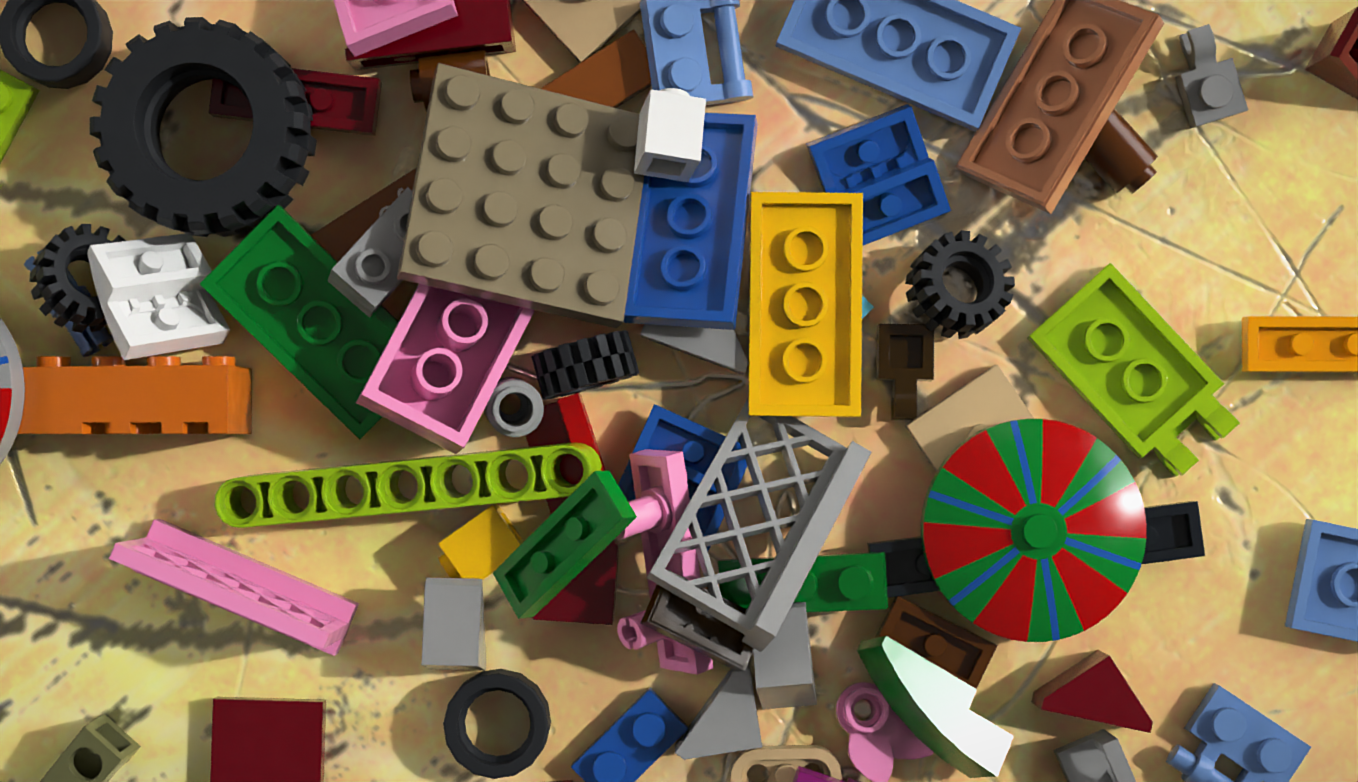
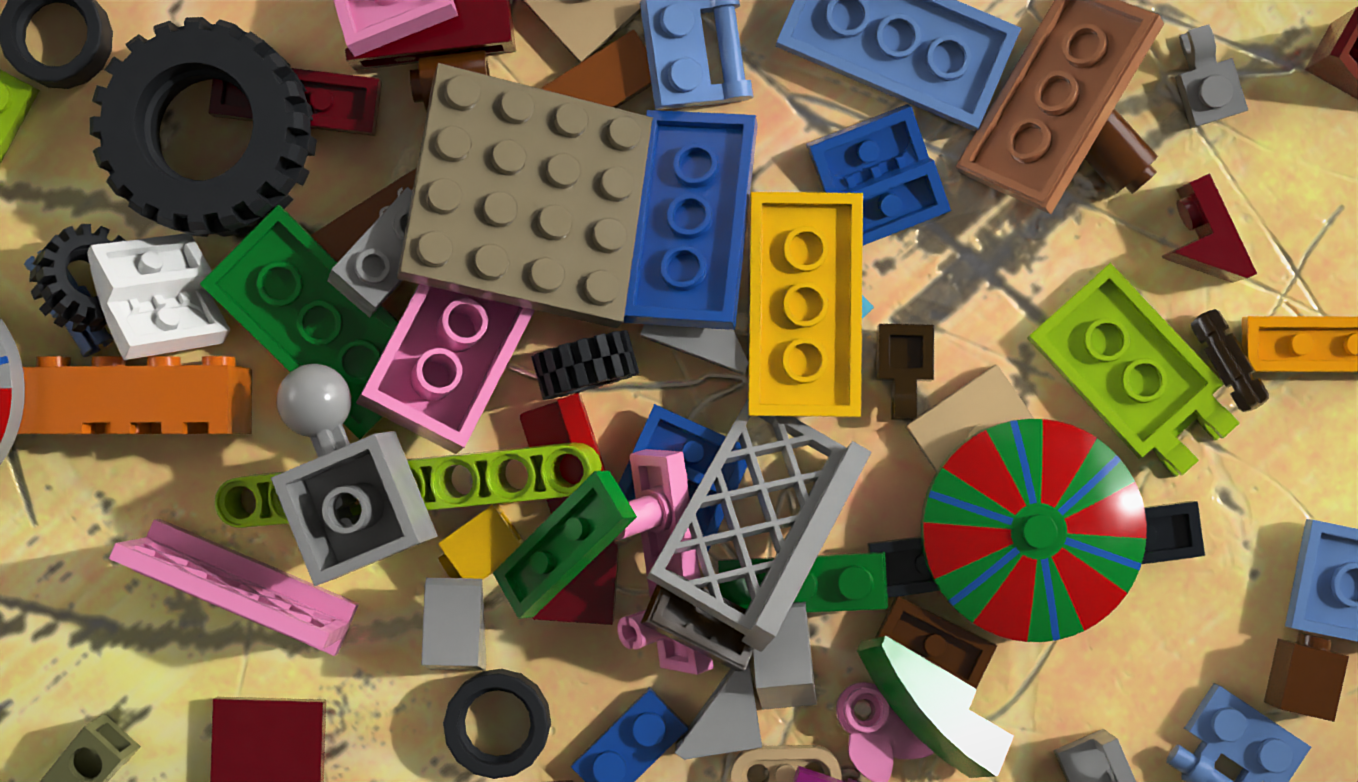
(319, 493): none -> light grey brick
(527, 416): light grey head -> none
(670, 135): white brick -> none
(979, 265): black tyre -> none
(1094, 692): dark red slope -> none
(1219, 246): none -> dark red slope
(1229, 360): none -> dark brown axle
(1306, 677): none -> reddish brown brick

